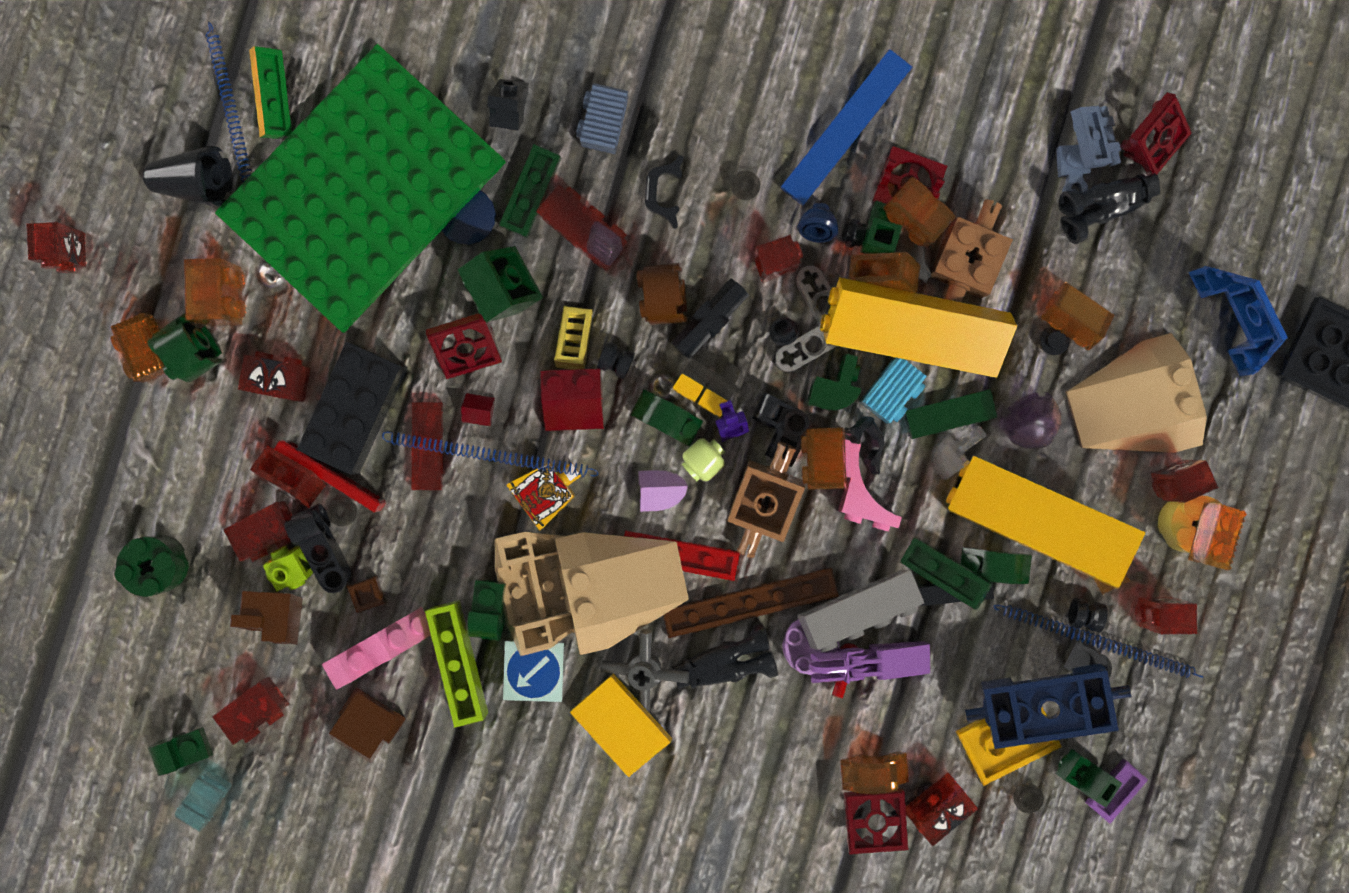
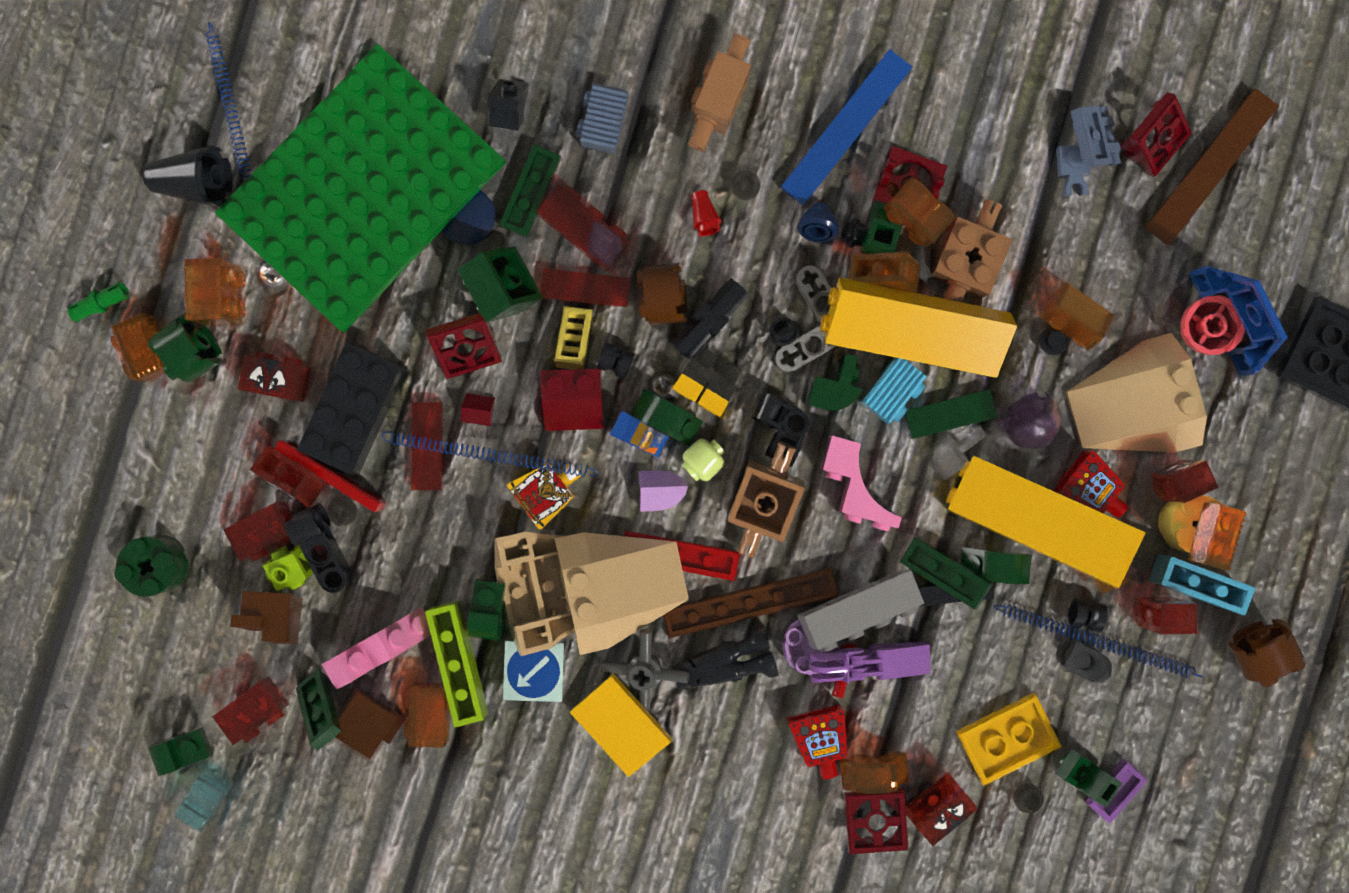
(56, 246): clear red brick -> none
(98, 301): none -> green pin
(270, 93): green plate -> none
(318, 710): none -> dark green plate
(366, 594): reddish brown tile -> none
(427, 715): none -> clear orange brick
(585, 288): none -> clear red tile
(639, 434): none -> blue leg
(651, 190): black helmet -> none
(705, 217): none -> red cone
(721, 92): none -> medium nougat brick
(731, 423): dark purple plate -> none
(777, 258): clear red brick -> none
(821, 738): none -> red torso
(825, 459): clear orange brick -> none
(855, 433): black helmet -> none
(1082, 699): dark blue brick -> none
(1093, 485): none -> torso
(1111, 201): black piece -> none
(1201, 584): none -> medium azure brick
(1211, 166): none -> reddish brown tile
(1211, 326): none -> coral cylinder
(1267, 652): none -> reddish brown brick

